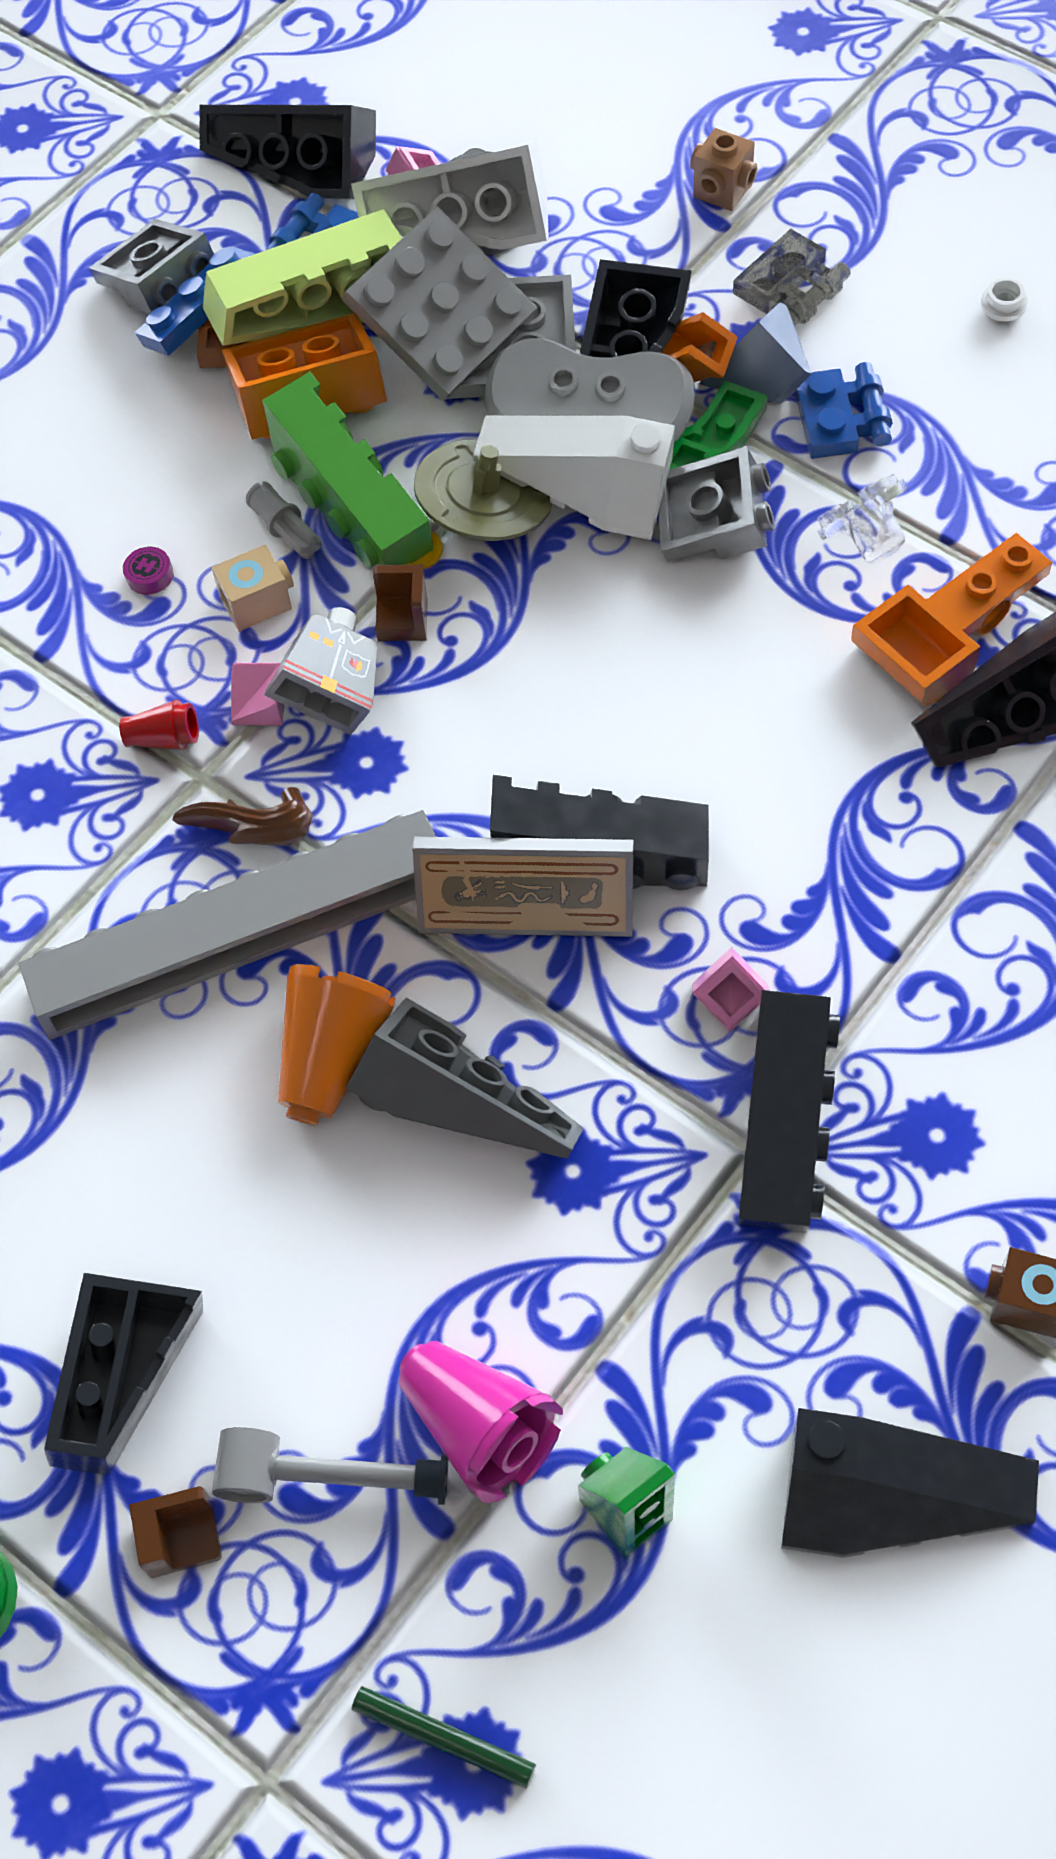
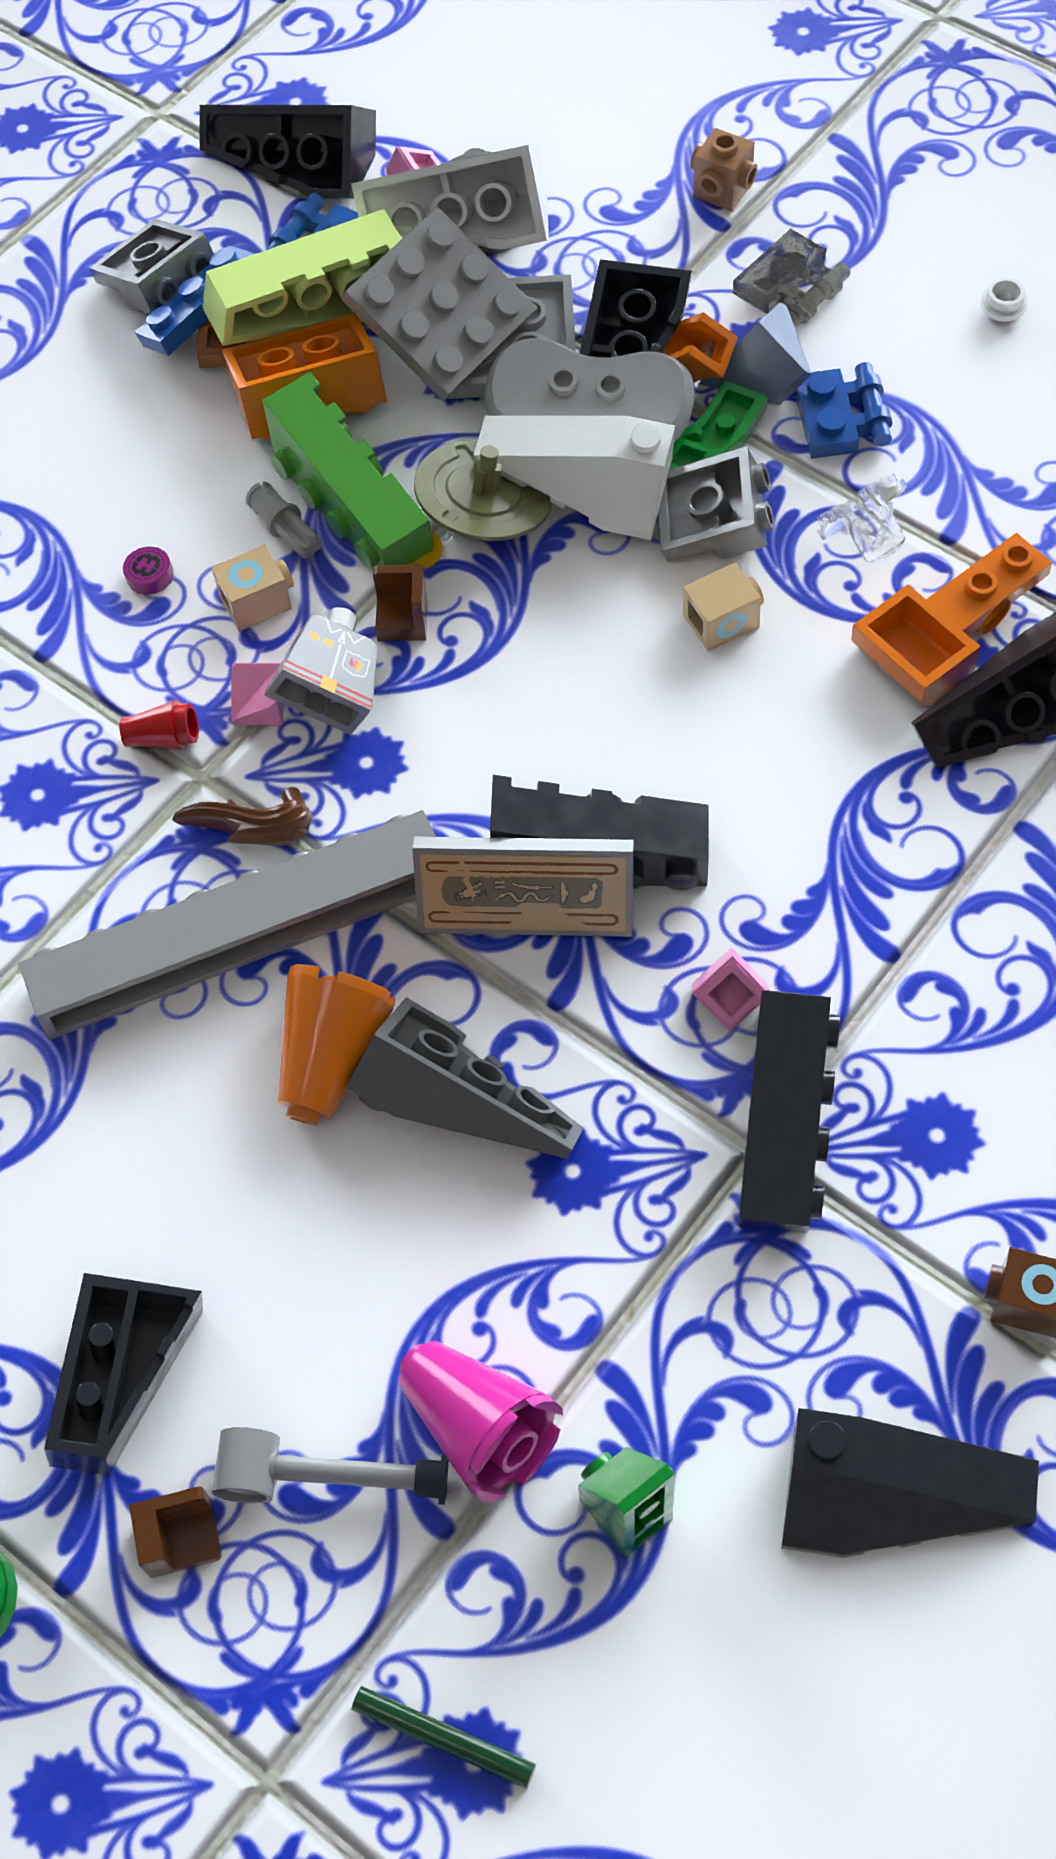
(722, 606): none -> tan brick

